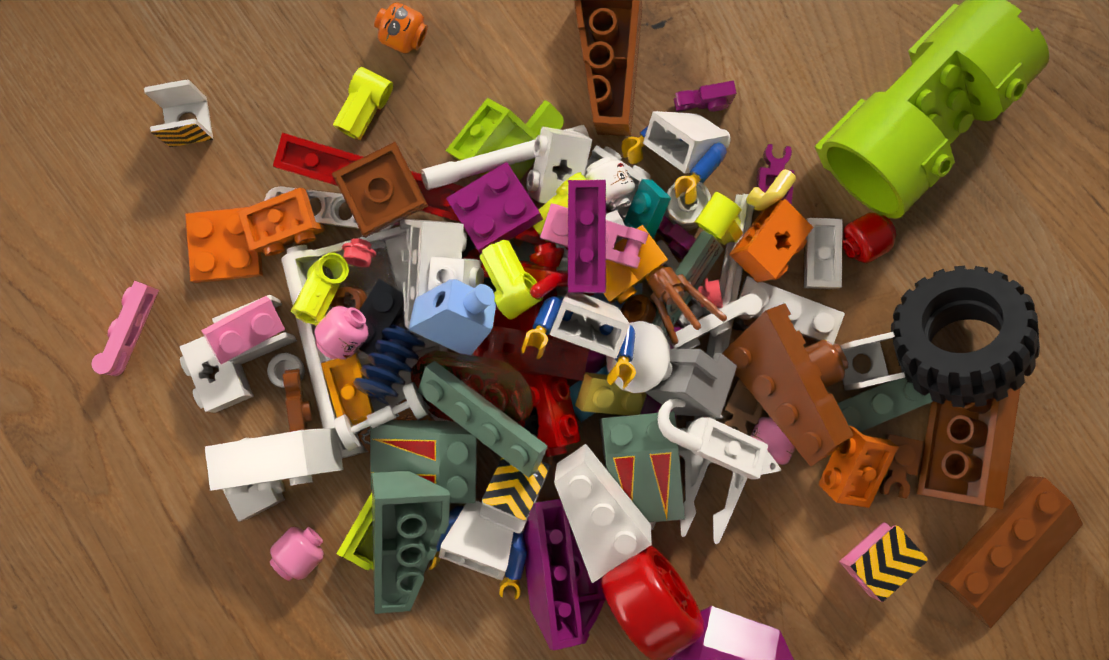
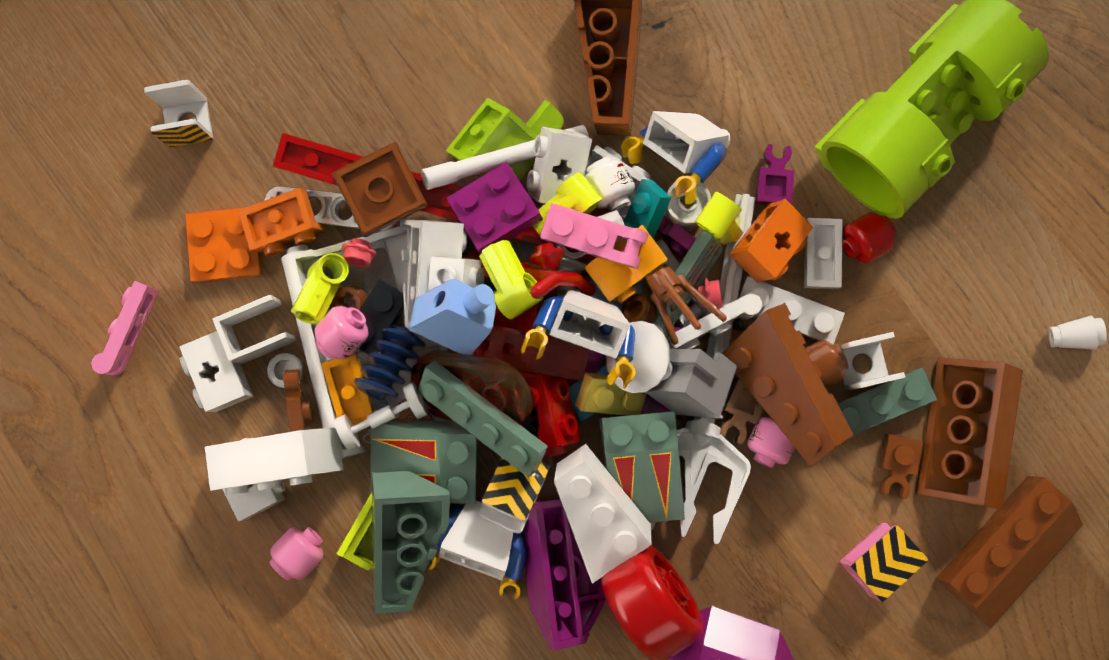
(243, 330): bright pink plate -> none
(366, 95): neon yellow piece -> none
(400, 28): orange head -> none
(586, 236): magenta plate -> none
(713, 96): magenta plate -> none
(719, 443): white plate -> none
(774, 193): light yellow arm -> none
(857, 469): orange bracket -> none
(966, 296): black tyre -> none
(1079, 334): none -> white cone

